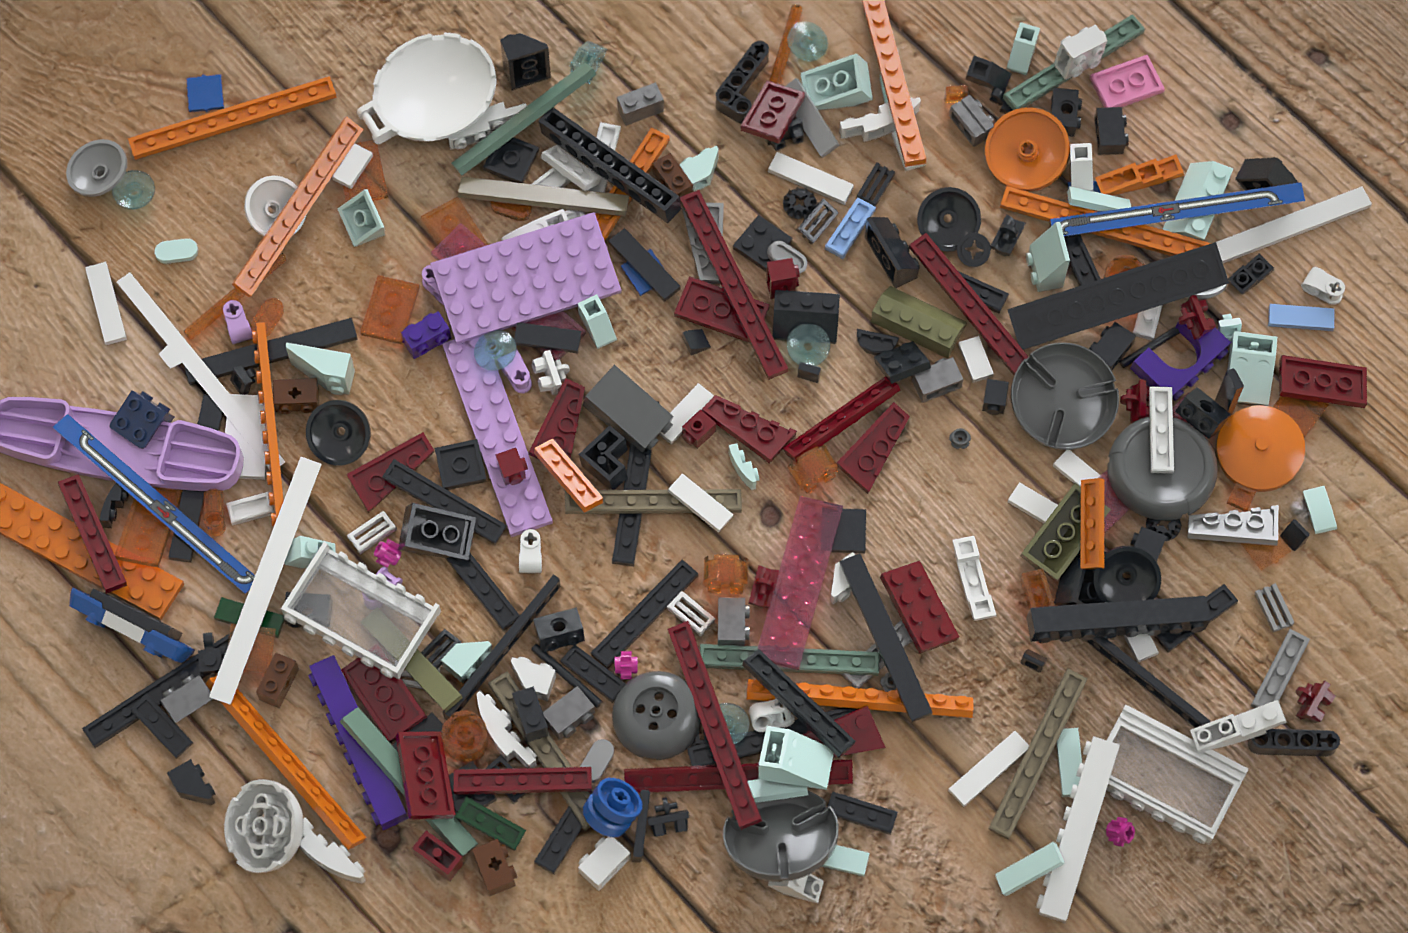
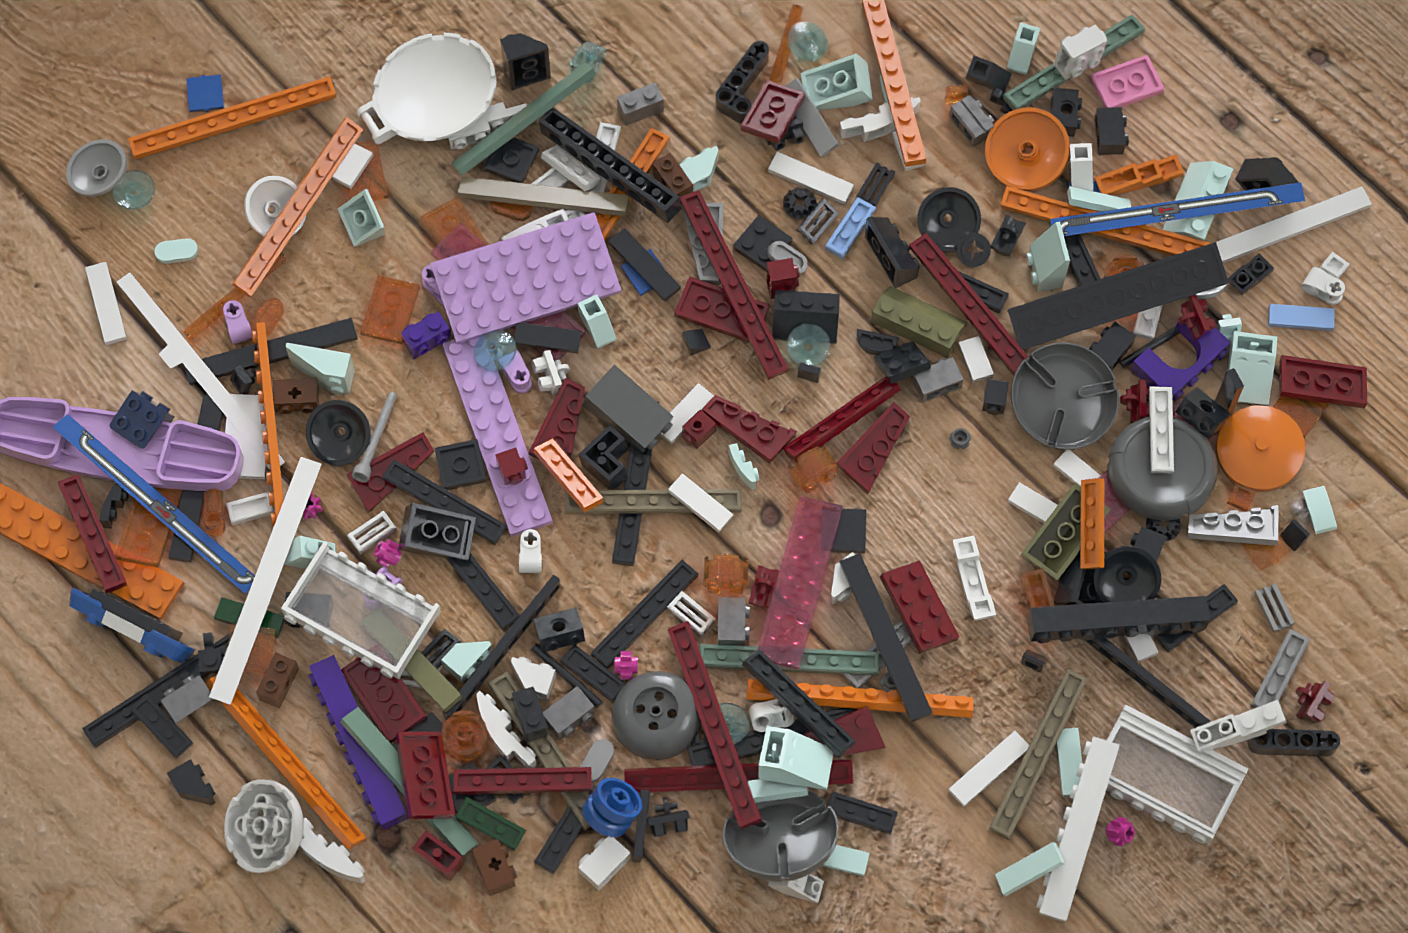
(312, 509): none -> dark pink gear
(362, 470): none -> light grey piece
(1334, 265): none -> white tile

